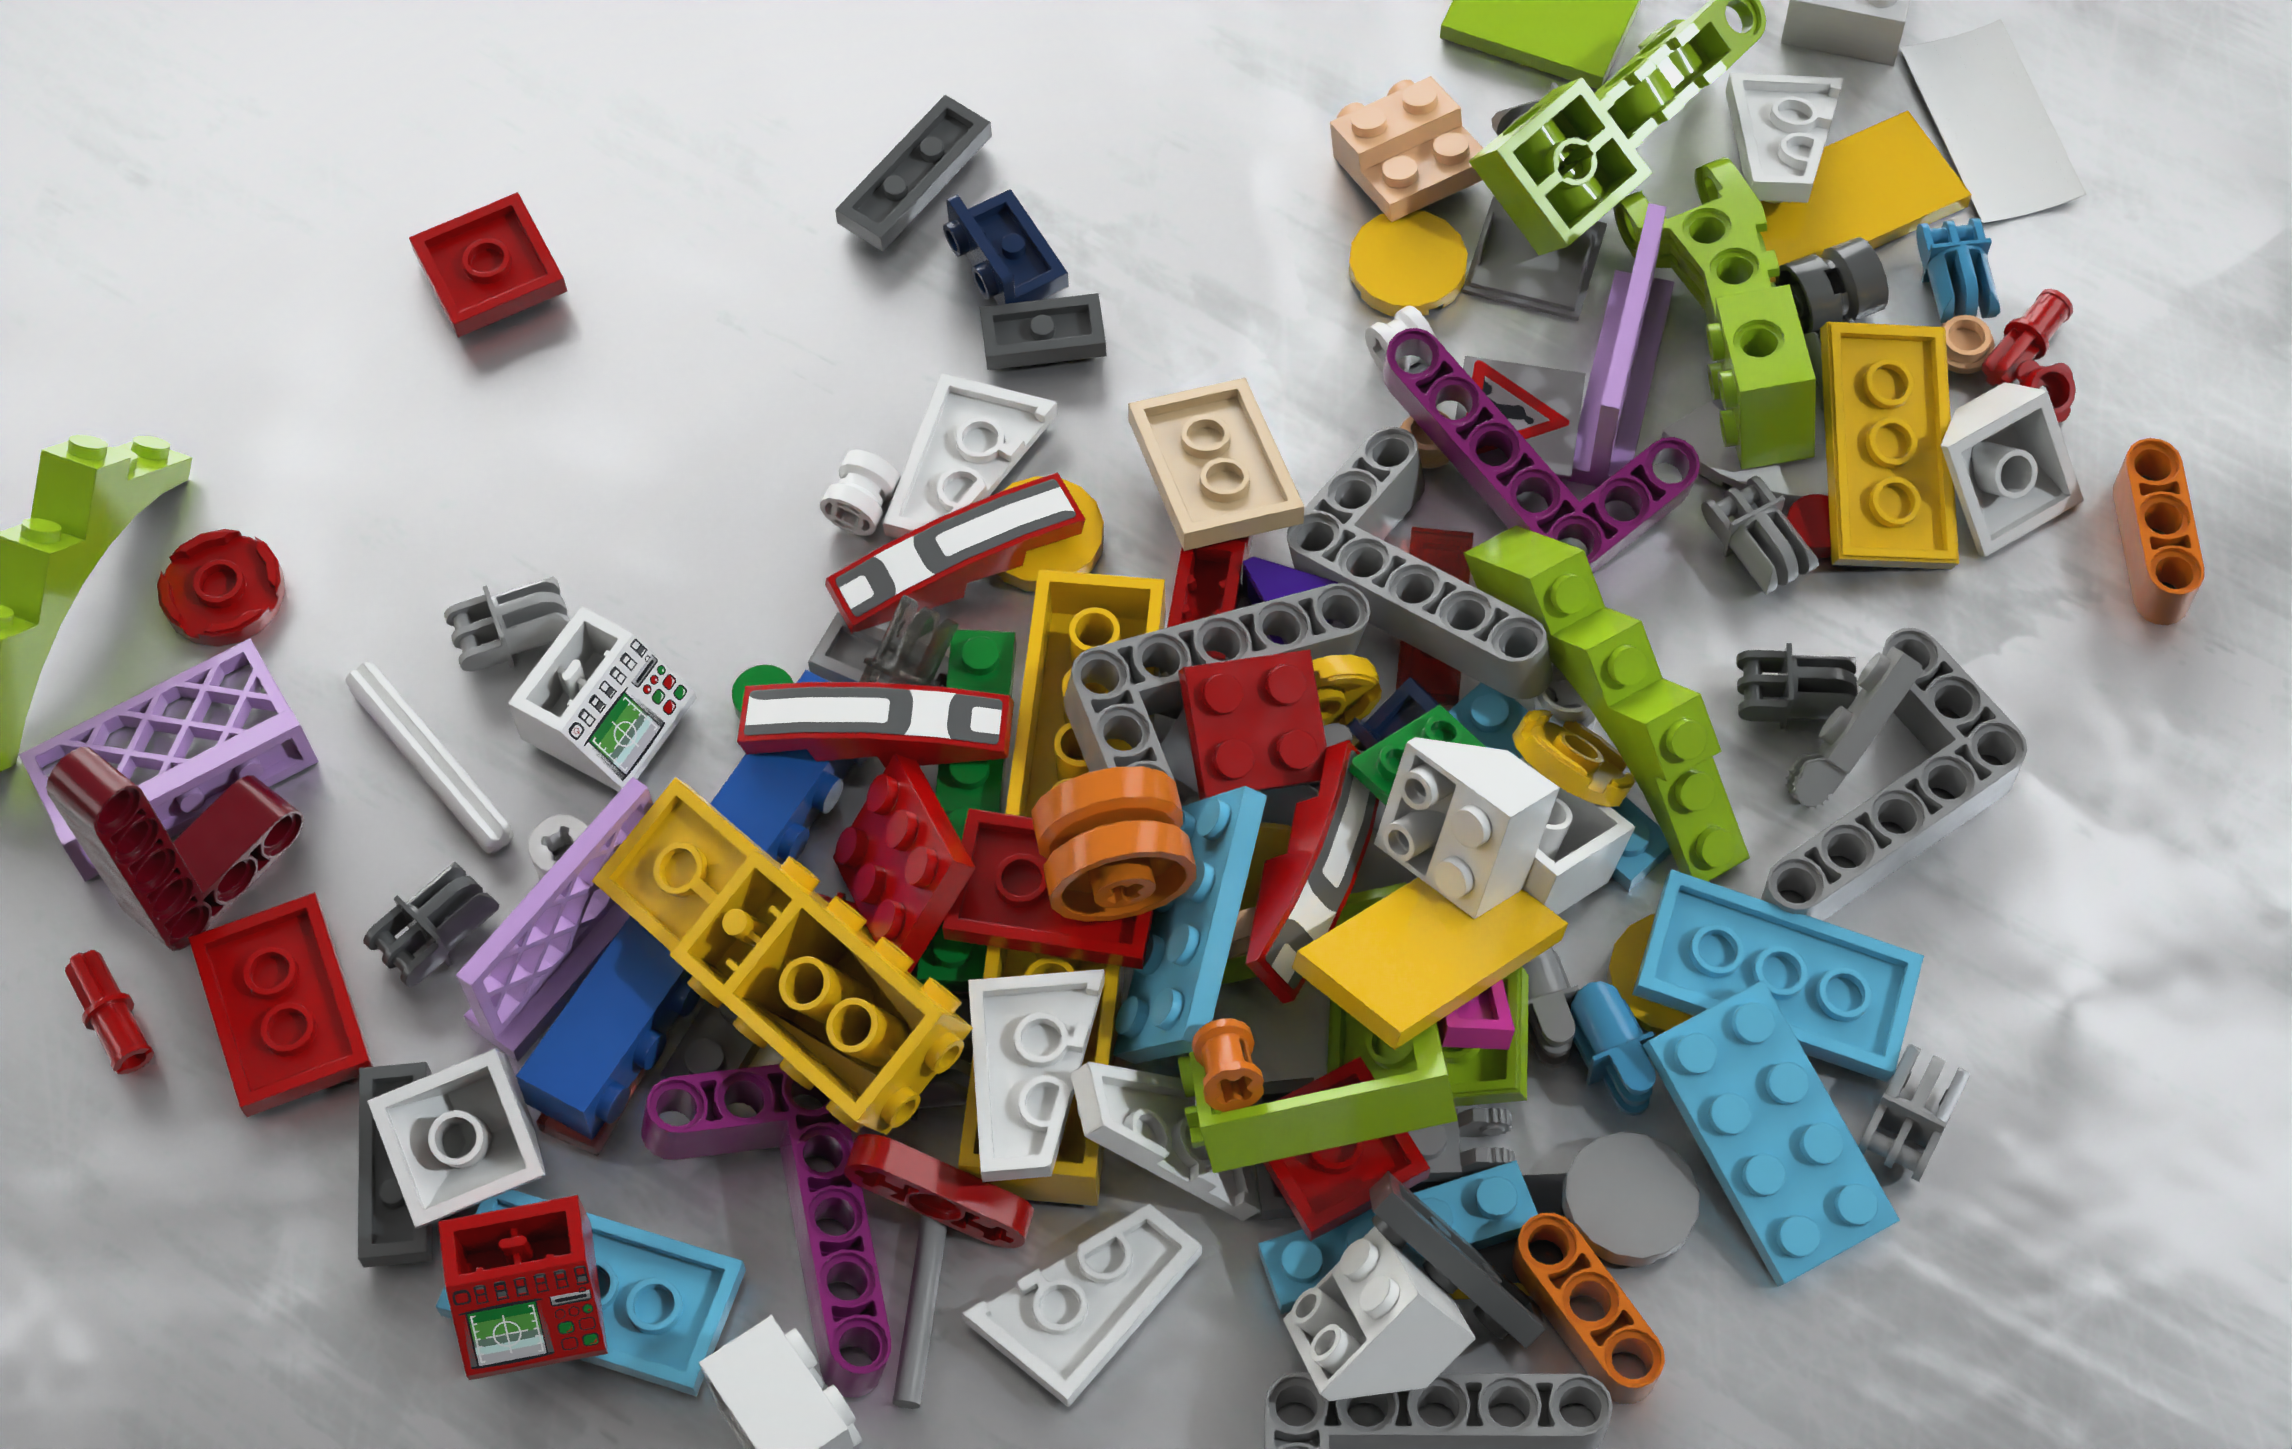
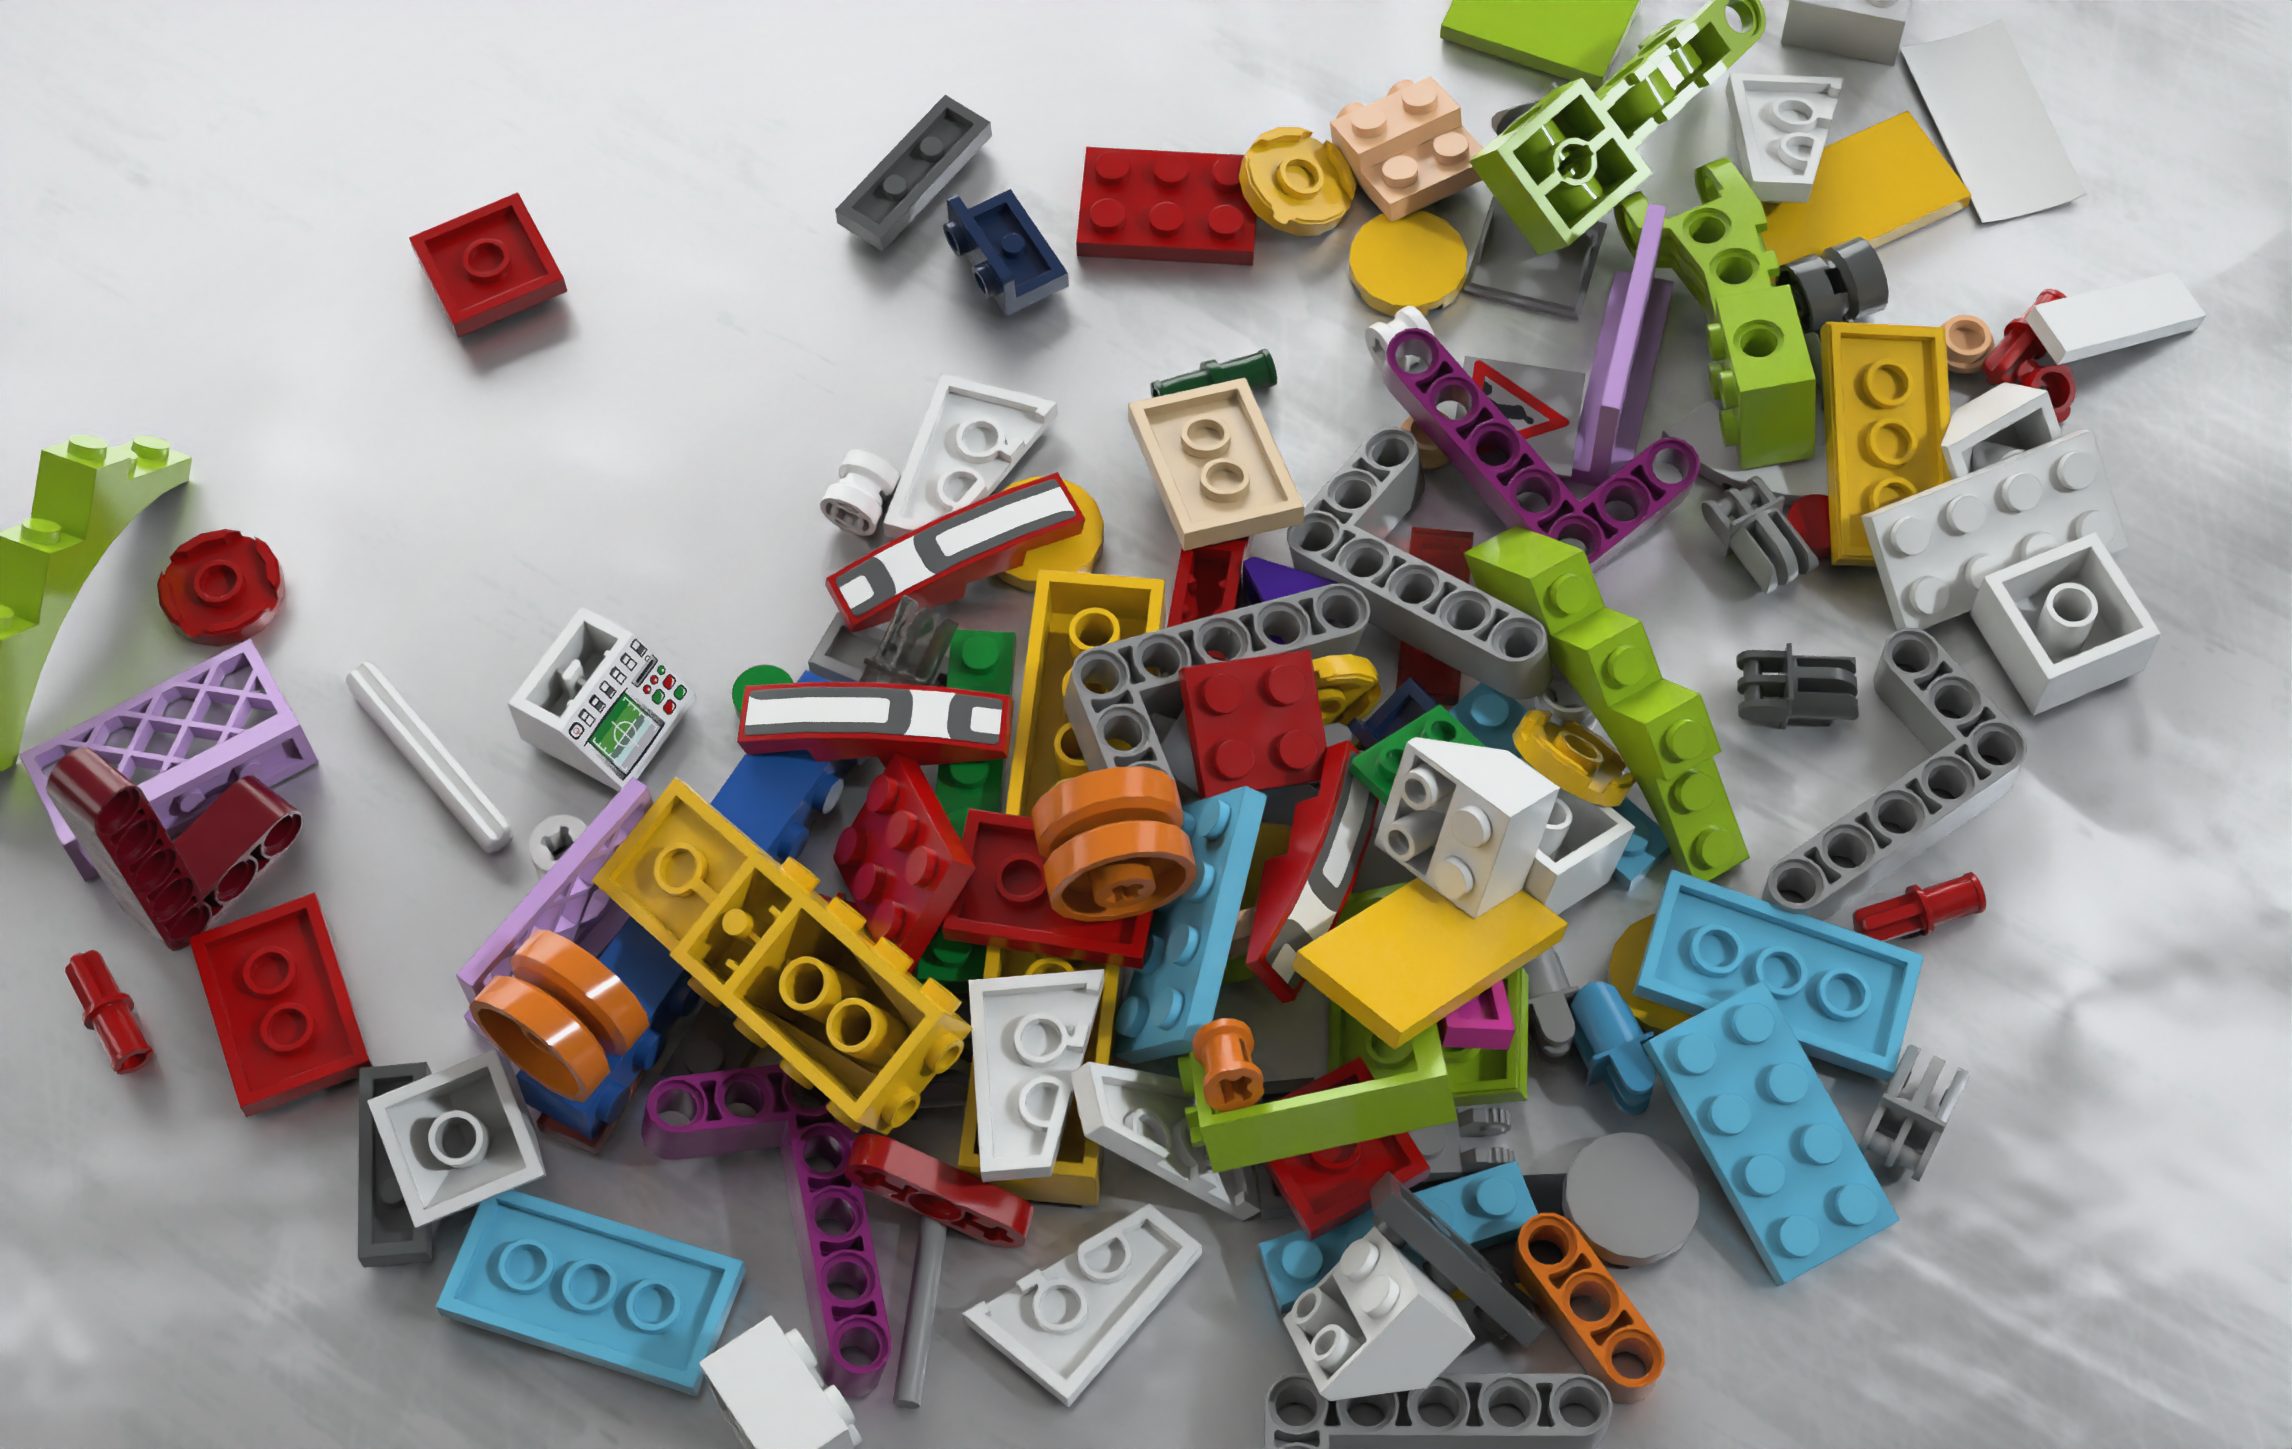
(436, 916): dark grey arm -> none
(518, 618): light grey arm -> none
(523, 1287): red slope -> none
(559, 1015): none -> orange wheel
(1043, 331): dark grey plate -> none
(1164, 207): none -> red plate
(1256, 368): none -> dark green pin
(1297, 181): none -> yellow tile
(1853, 729): light grey hinge -> none
(1921, 909): none -> red axle
(1953, 535): none -> white plate
(1958, 269): dark azure arm -> none
(2064, 623): none -> white brick
(2115, 317): none -> white tile
(2155, 556): orange beam -> none

